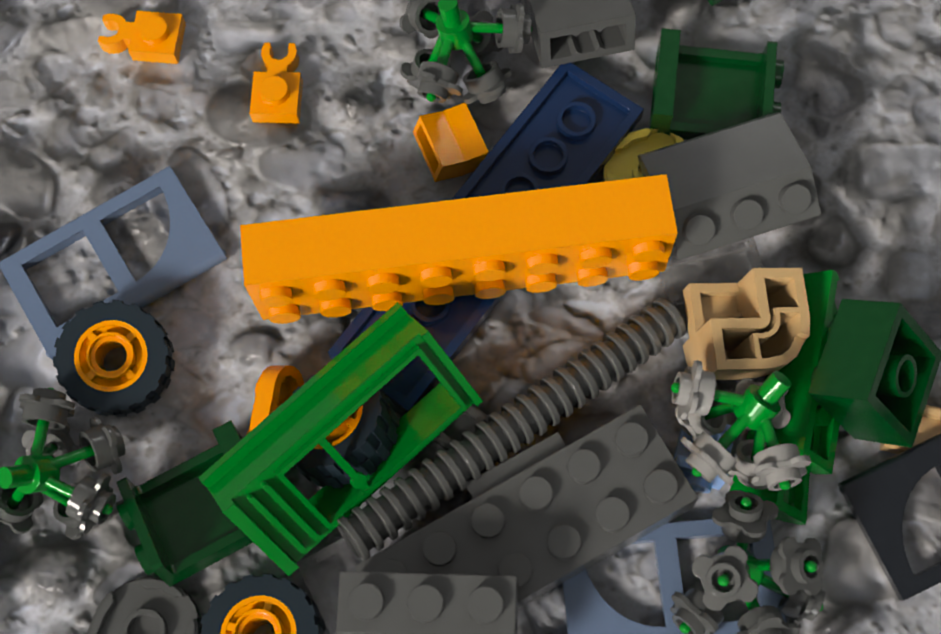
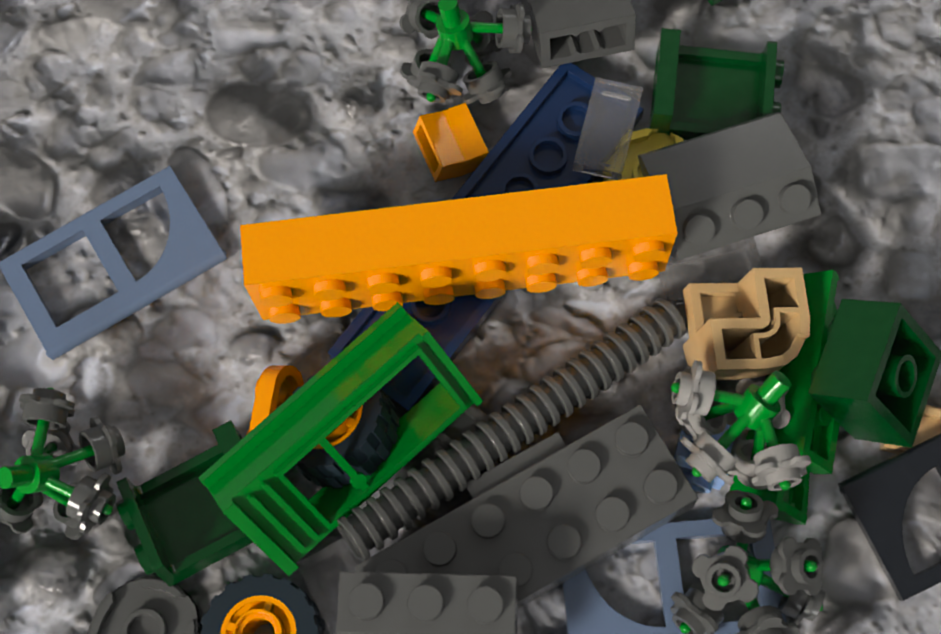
(90, 338): black wheel -> none
(149, 38): light orange plate -> none
(277, 92): light orange plate -> none
(607, 129): none -> clear tile

